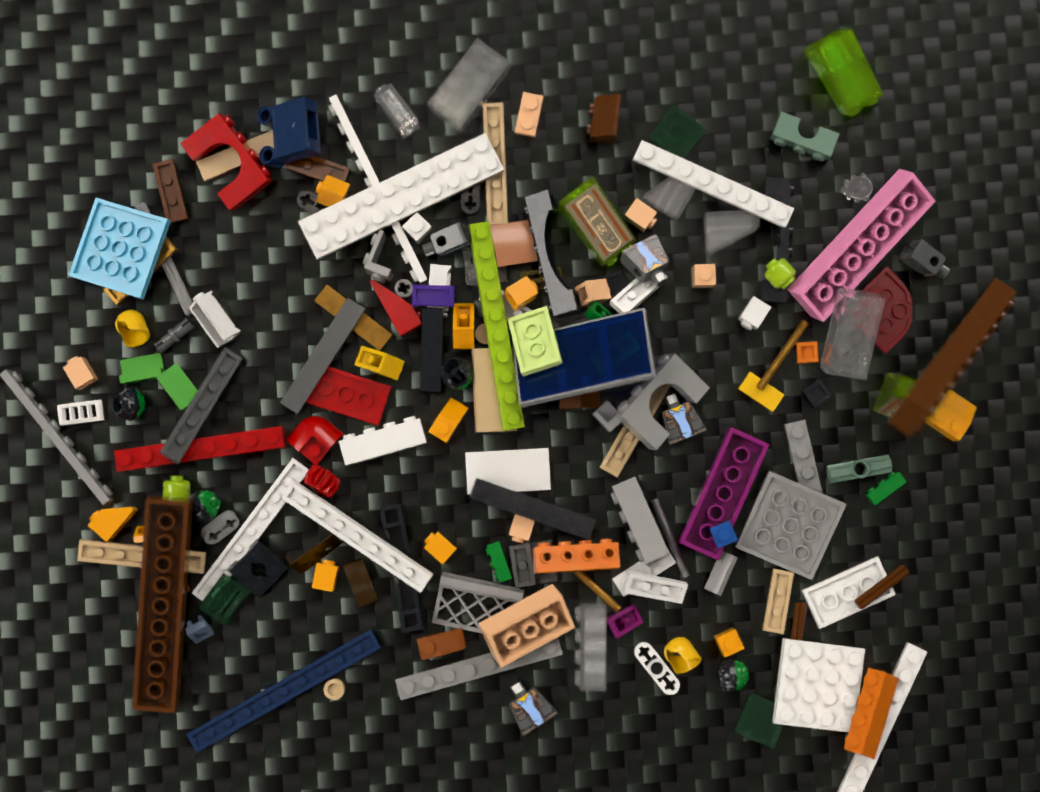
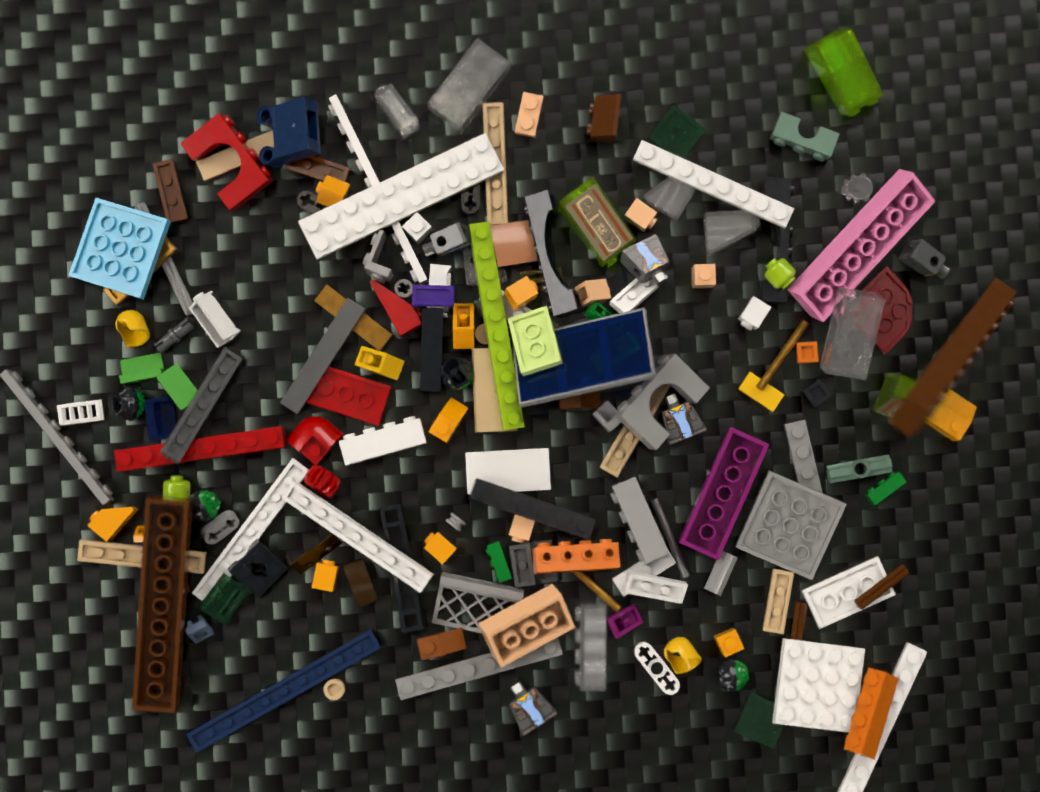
(80, 372): light nougat brick -> none
(160, 418): none -> clear blue panel
(455, 521): none -> light grey bush
(723, 534): blue plate -> none

